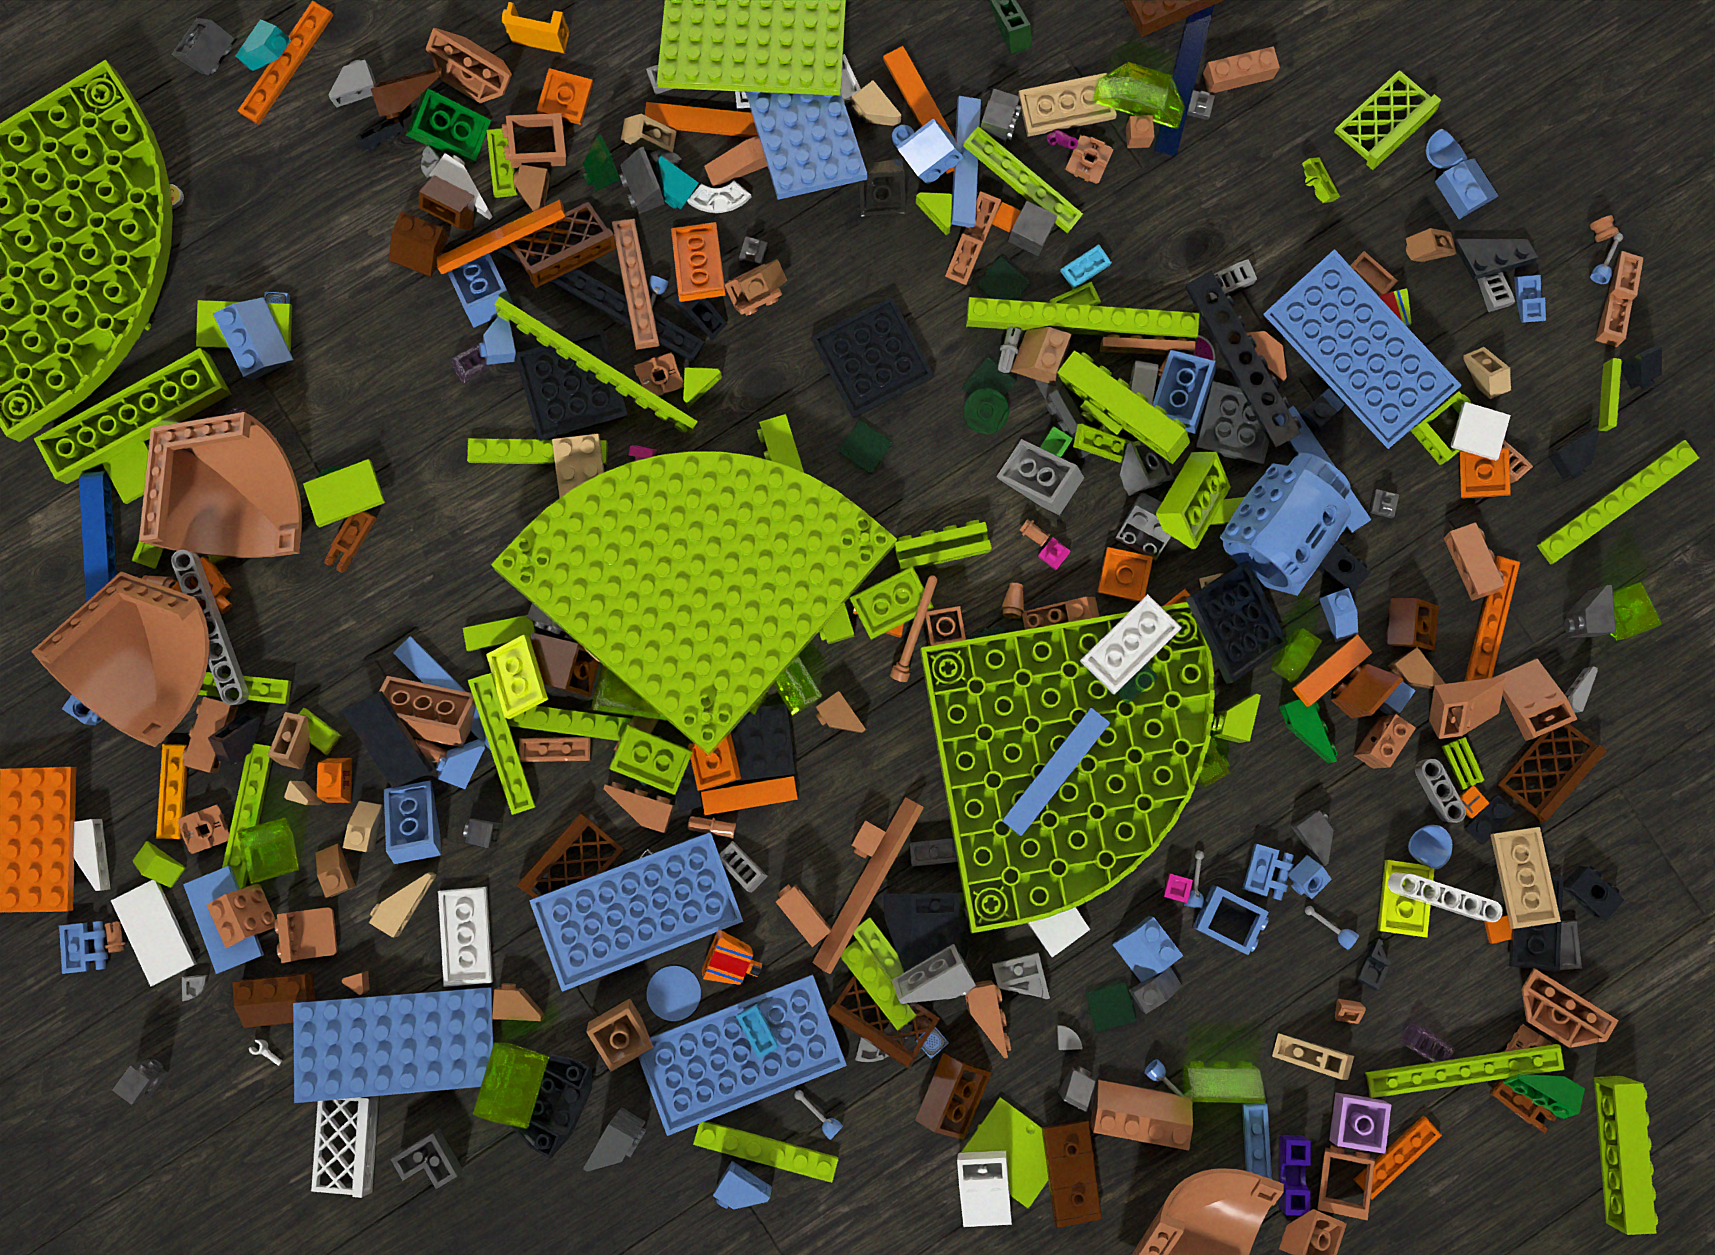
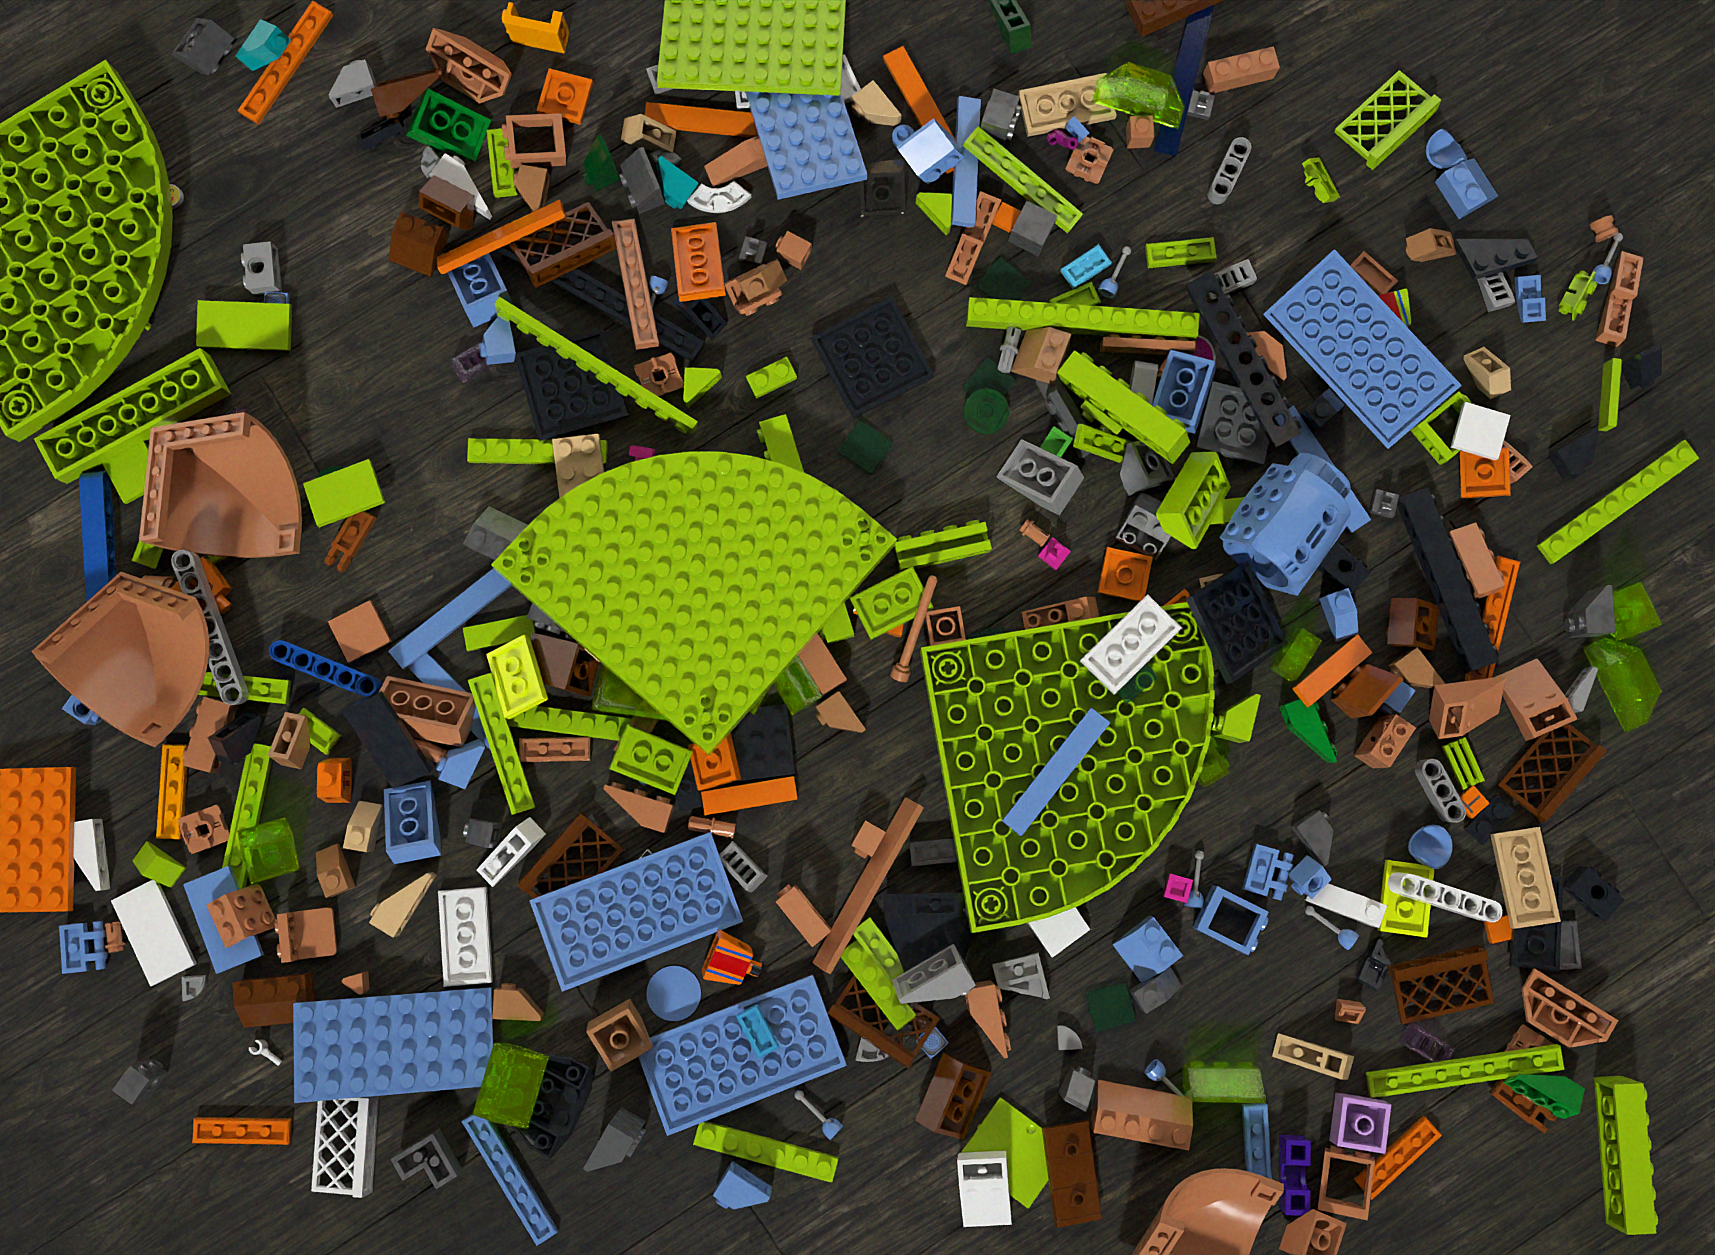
(242, 1130): none -> orange tile
(253, 337): medium blue slope -> none
(269, 278): none -> light grey brick
(301, 793): tan slope -> none
(315, 666): none -> blue beam
(360, 631): none -> nougat tile
(449, 618): none -> medium blue tile
(493, 533): none -> flat silver slope
(511, 851): none -> white slope
(511, 1178): none -> medium blue tile
(771, 377): none -> lime plate
(793, 250): none -> nougat brick
(821, 666): none -> nougat brick
(1013, 603): nougat cone -> none
(1076, 129): none -> medium blue tile
(1109, 286): none -> hinge
(1180, 252): none -> lime tile
(1233, 161): none -> light grey beam
(1350, 905): none -> white slope
(1442, 964): none -> reddish brown fence
(1447, 580): none -> black brick
(1576, 303): none -> lime hinge
(1625, 681): none -> clear neon green wedge

